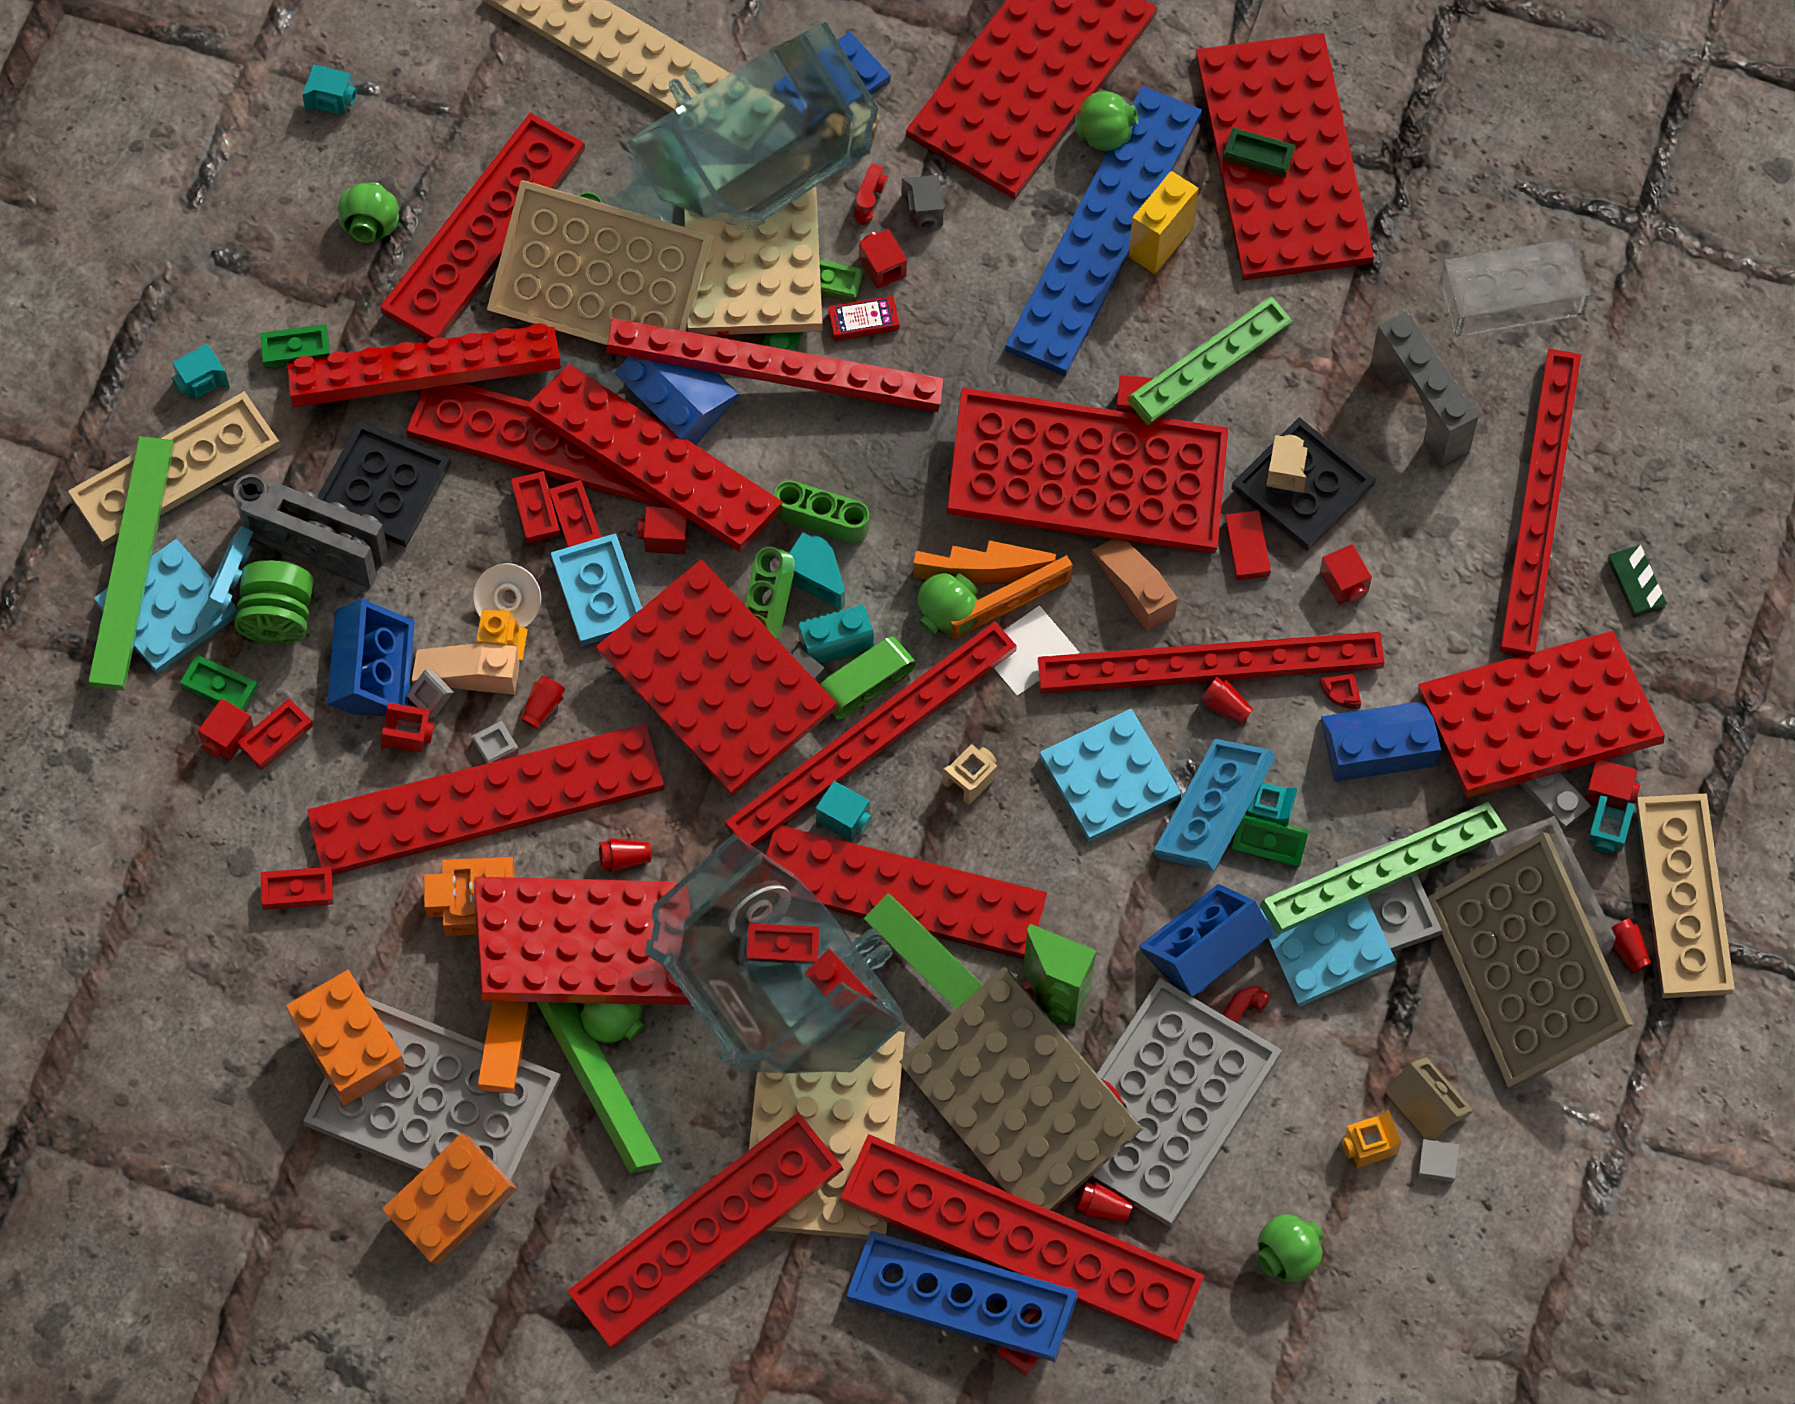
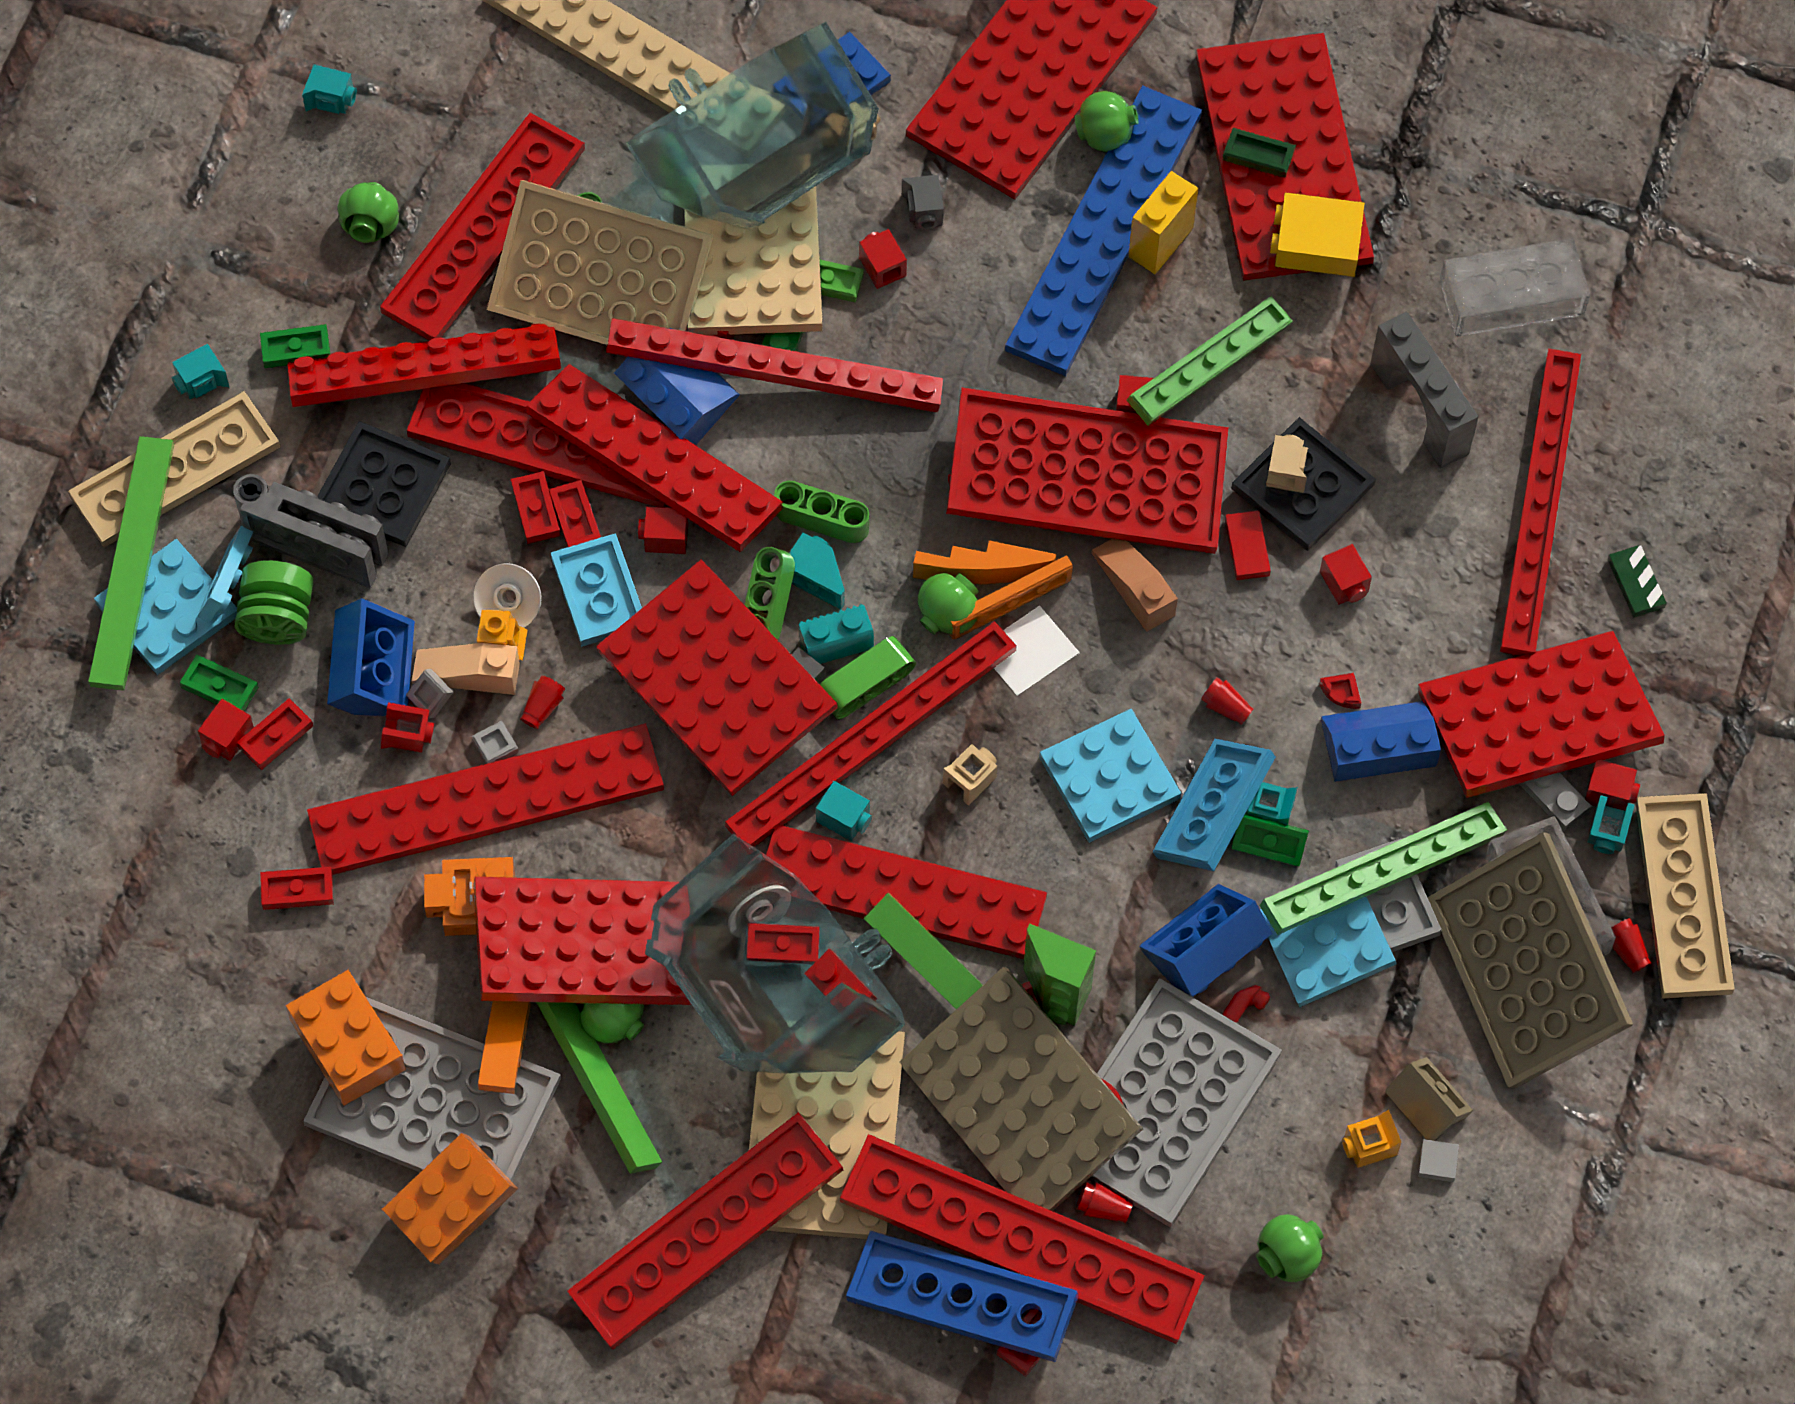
(623, 854): red cone -> none
(863, 318): tile -> none
(873, 183): red plate -> none
(1210, 661): red plate -> none
(1318, 234): none -> yellow brick

